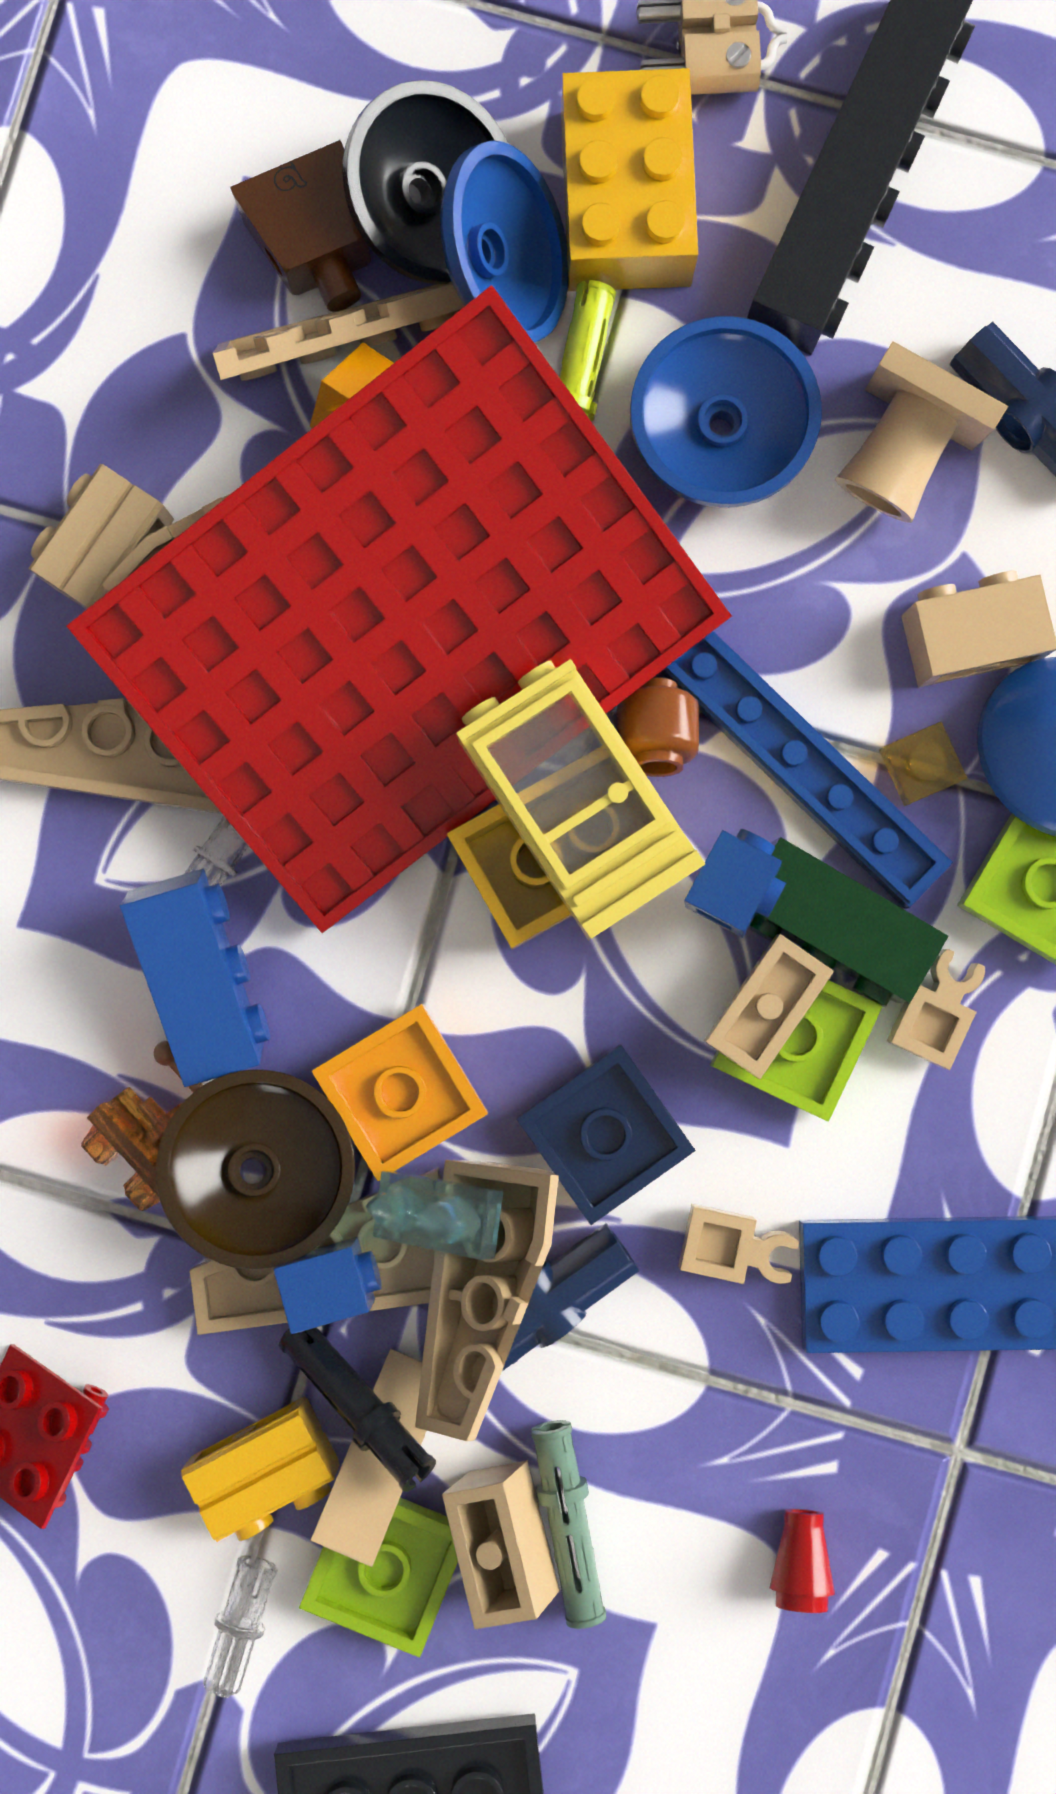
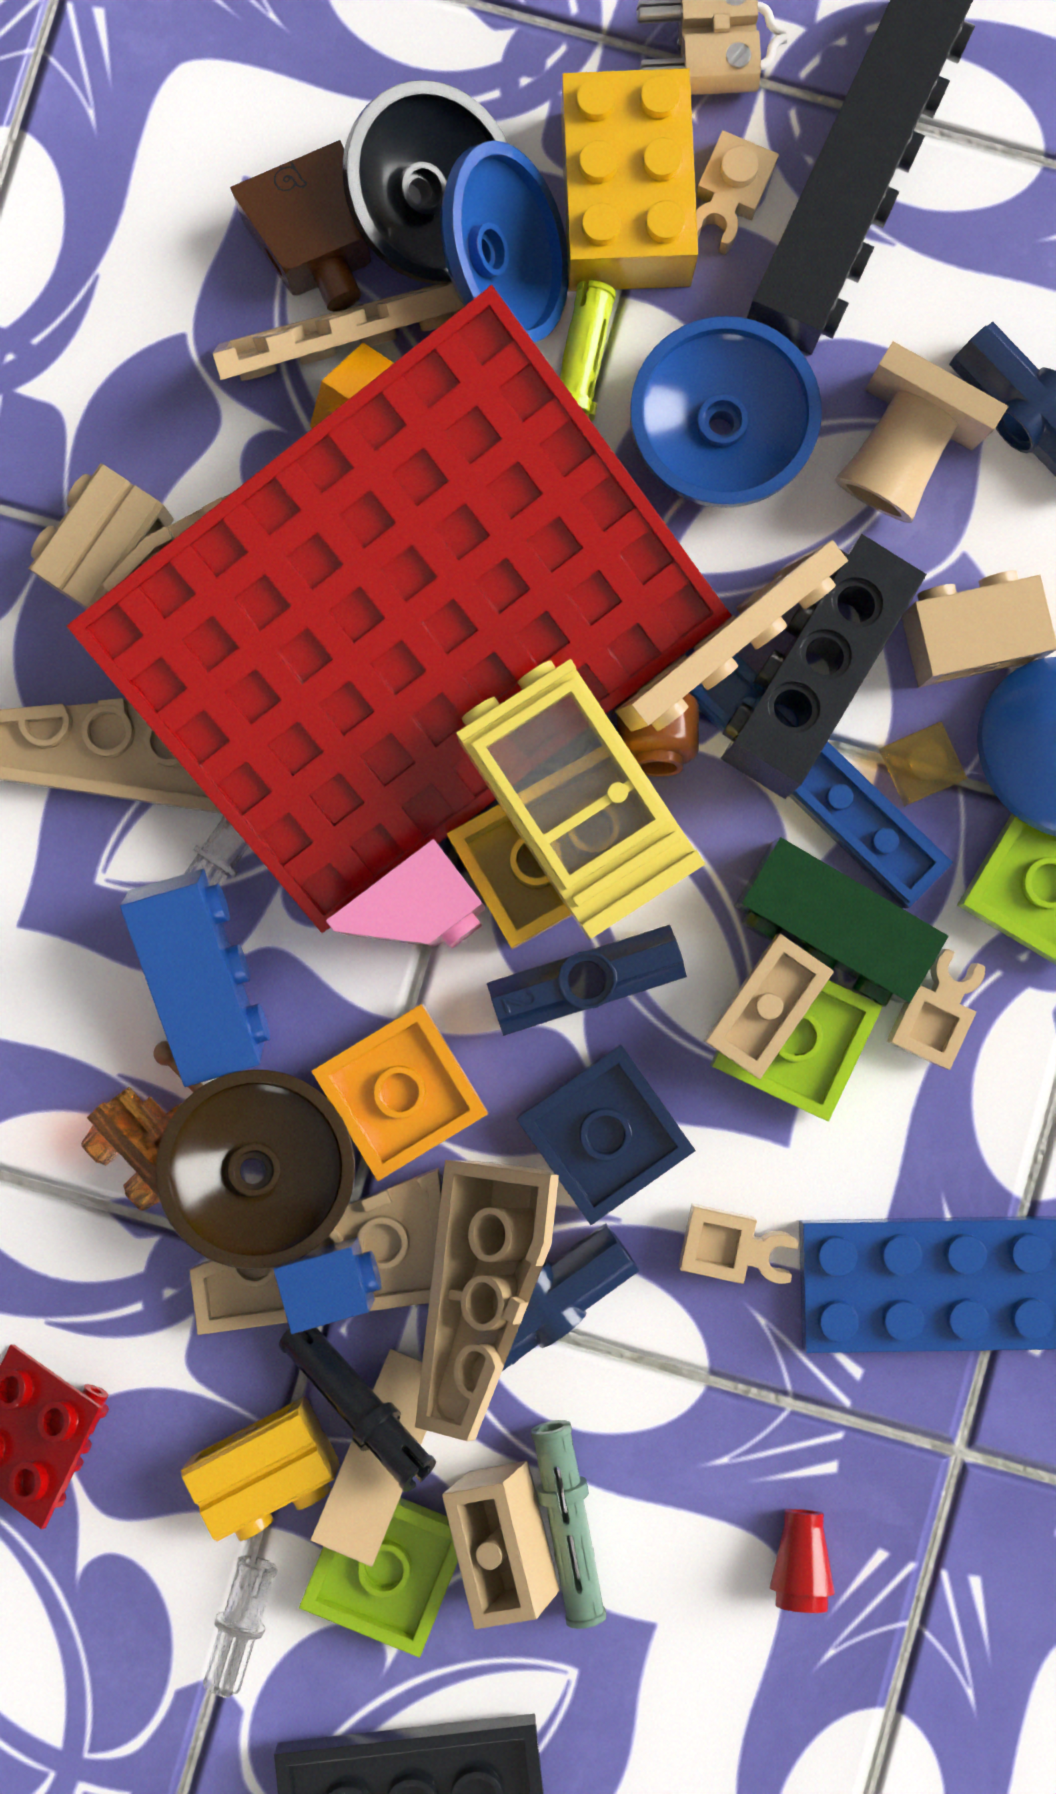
(414, 904): none -> bright pink slope
(437, 1214): clear light blue tile -> none
(627, 967): none -> dark blue piece
(733, 185): none -> tan plate
(736, 882): blue brick -> none
(759, 621): none -> tan wing
(781, 756): none -> black brick

